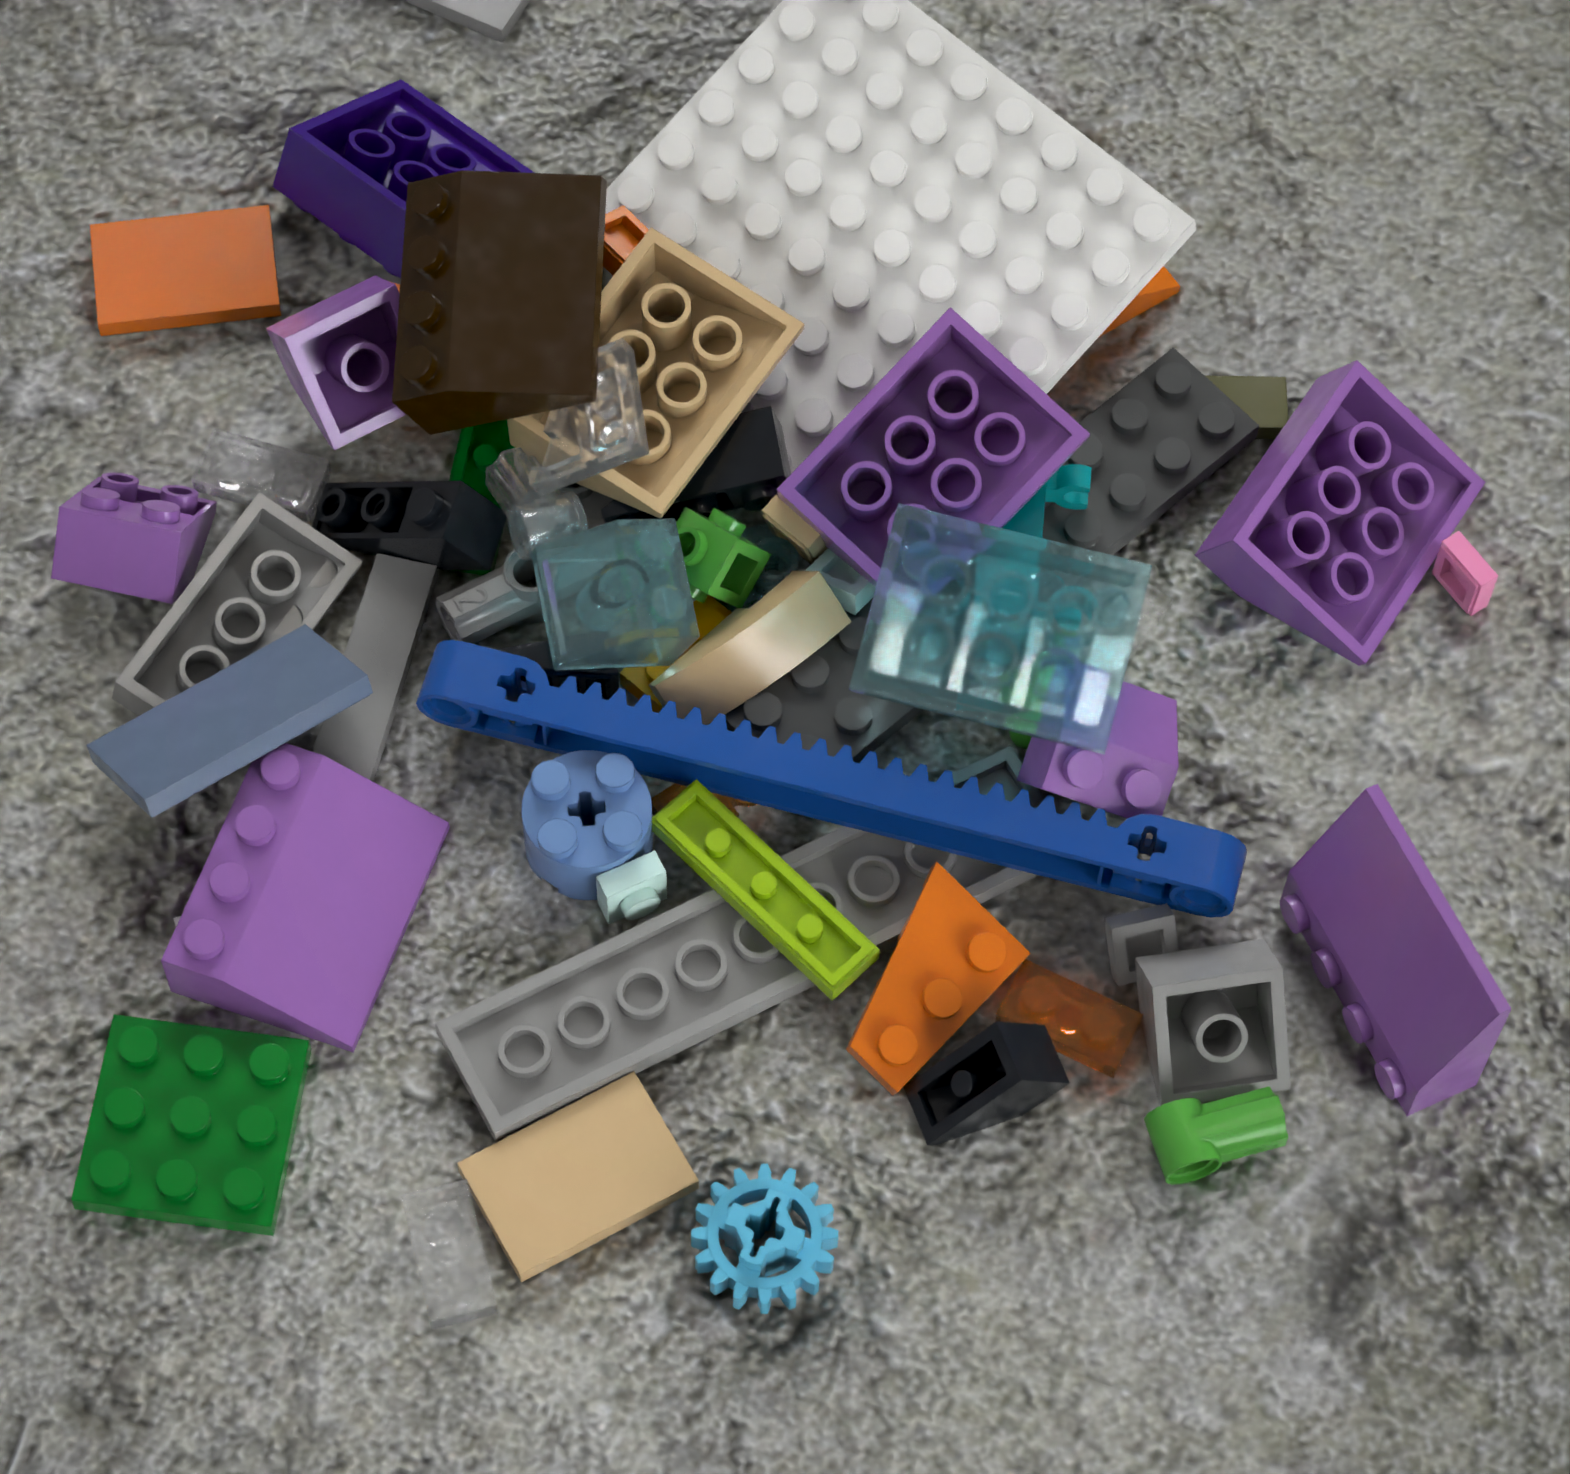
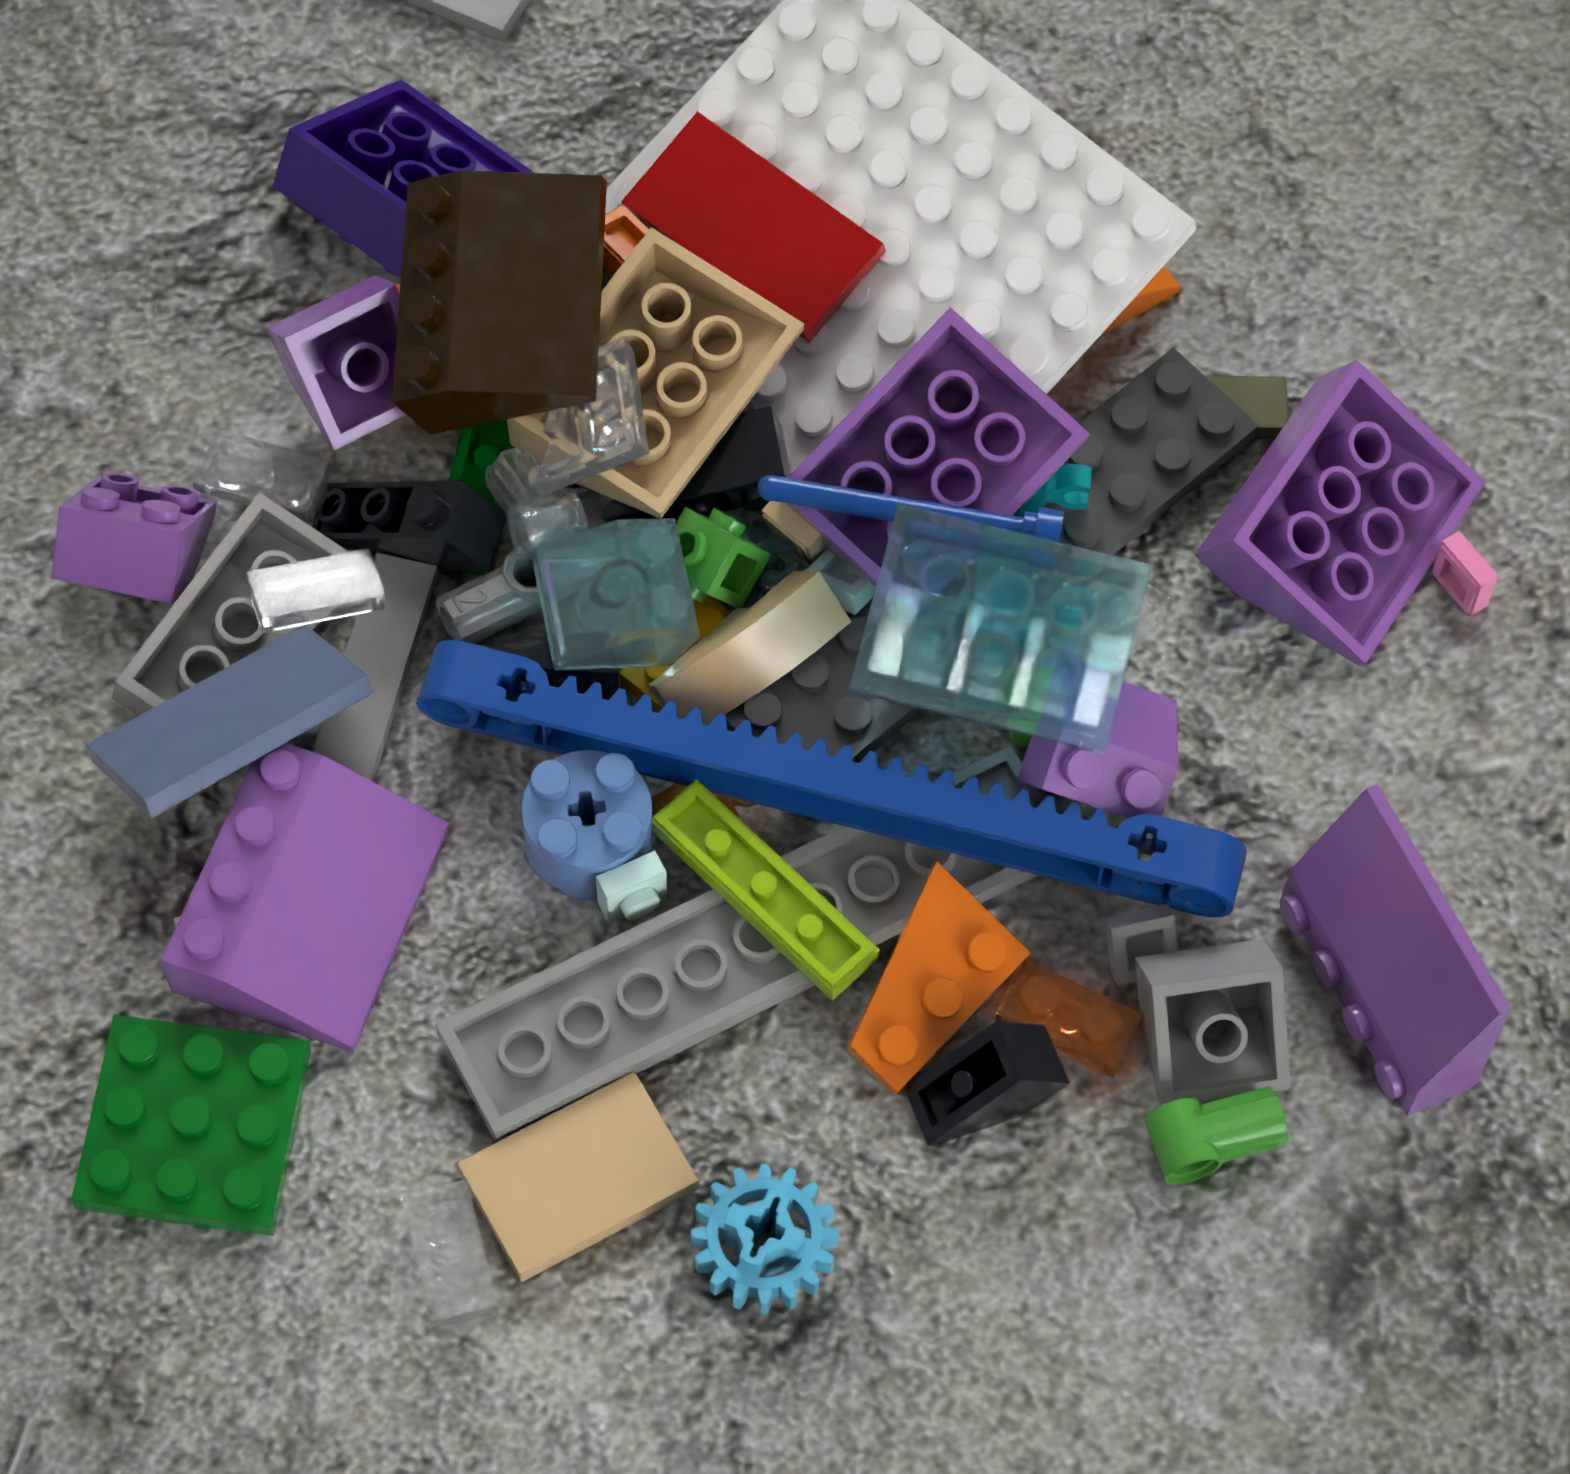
(184, 270): orange tile -> none
(315, 590): none -> clear tile
(754, 223): none -> red tile
(1044, 524): none -> blue piece

